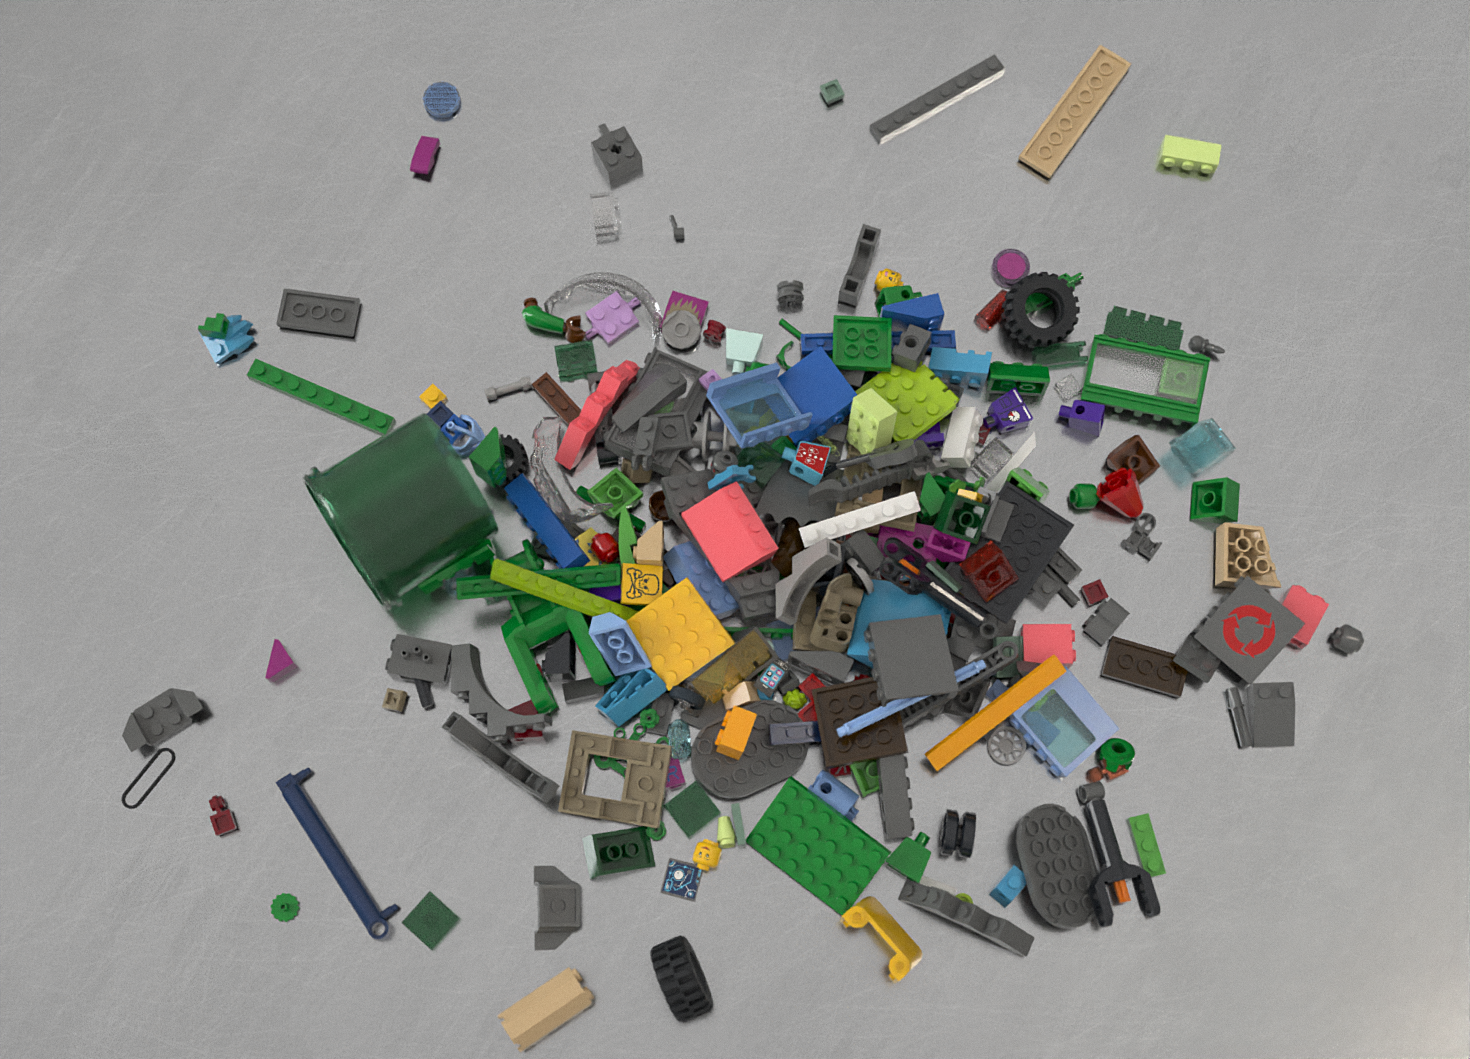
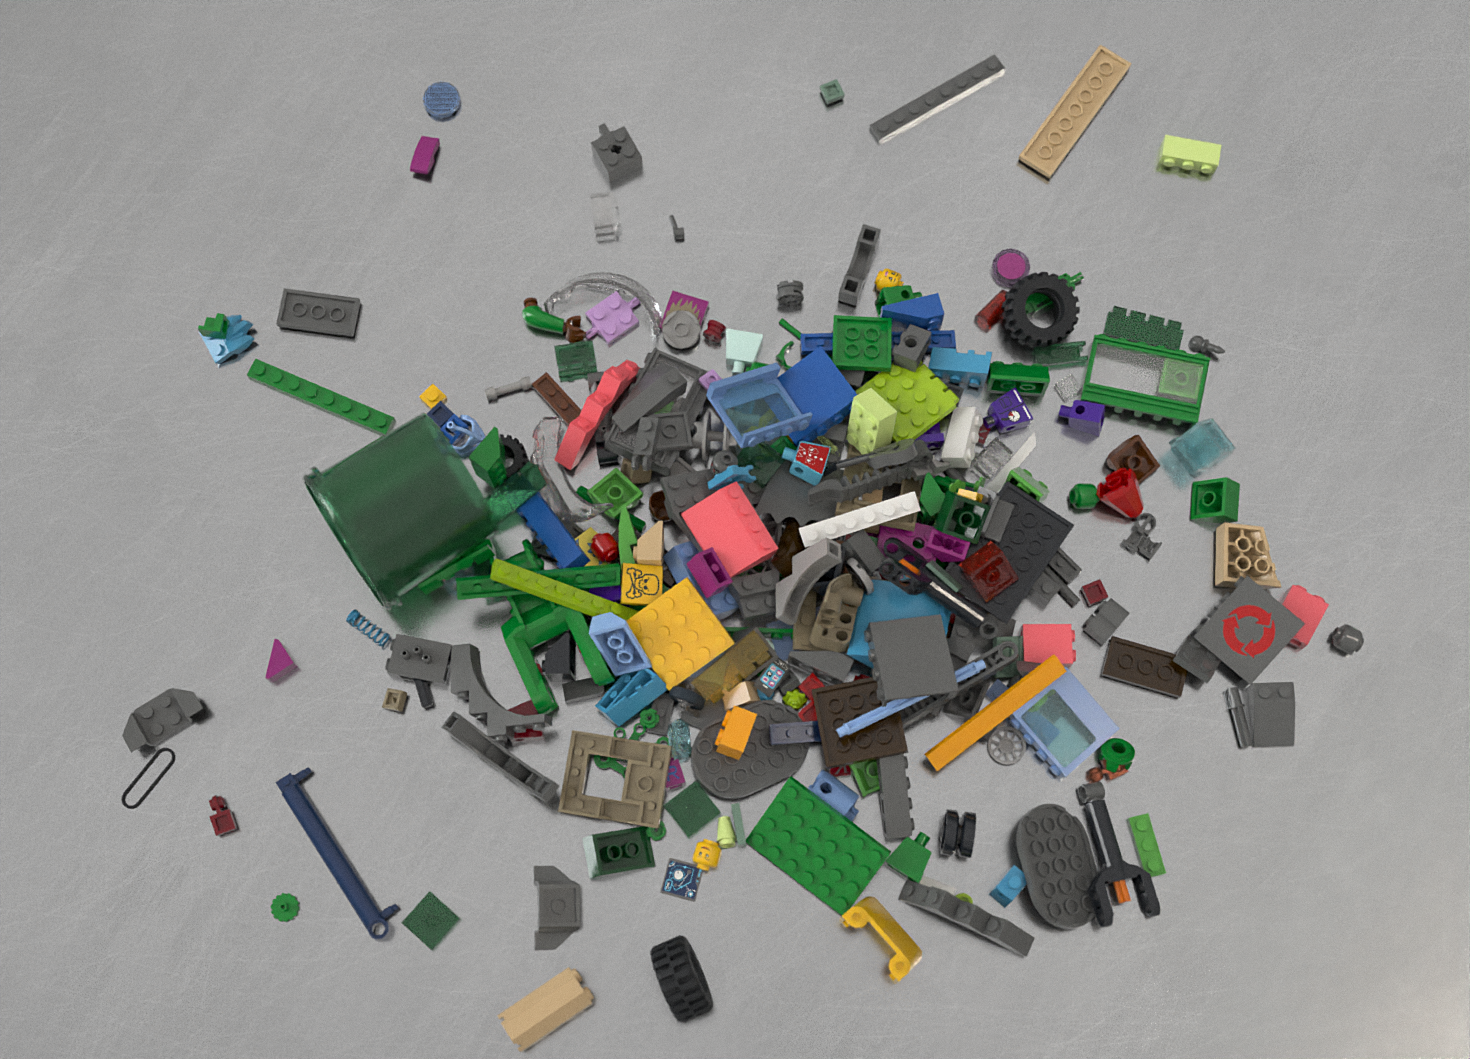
(354, 615): none -> dark azure piece
(520, 490): none -> clear green windscreen
(709, 572): none -> magenta brick

